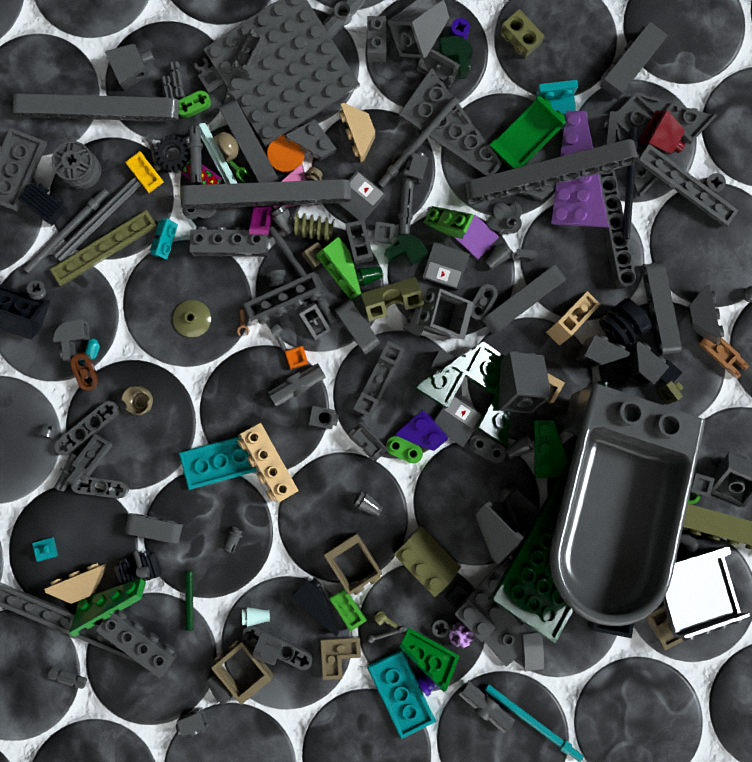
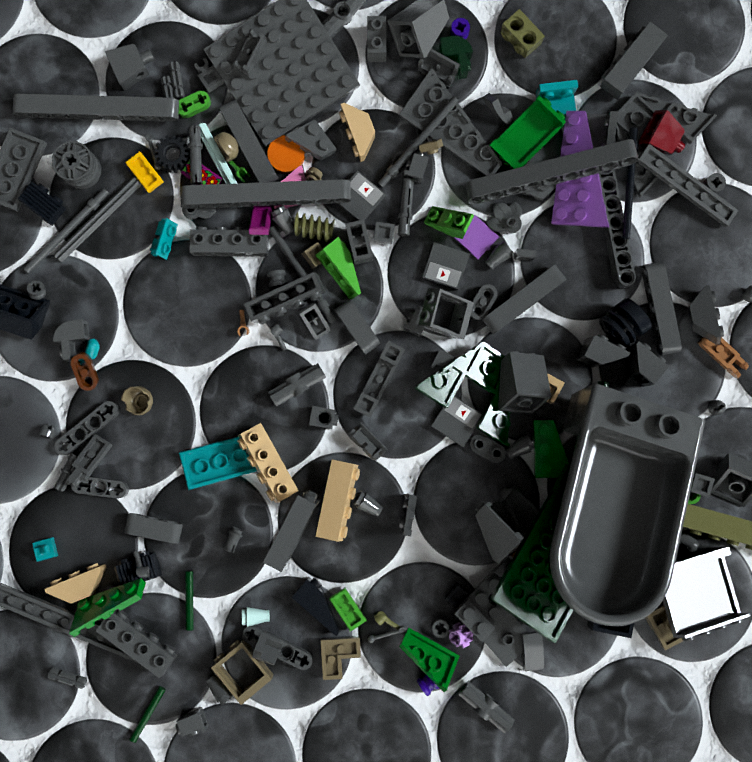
(103, 248): olive tile -> none
(147, 714): none -> dark green bar
(198, 325): olive dish -> none
(292, 530): none -> dark grey window
(296, 357): orange tile -> none
(337, 501): none -> tan brick
(357, 587): dark tan window -> none
(368, 275): dark green cone -> none
(401, 693): teal tile -> none
(403, 292): olive arch -> none
(404, 449): bright green plate -> none
(406, 522): none -> dark grey wing
(409, 246): clear green brick -> none
(423, 432): dark purple wing -> none
(427, 561): olive slope -> none
(431, 147): none -> dark tan plate
(500, 111): none -> dark grey slope
(564, 745): teal bar -> none
(573, 318): tan slope -> none
(670, 392): olive tile -> none
(671, 373): black tile -> none
(715, 403): none -> dark grey hinge

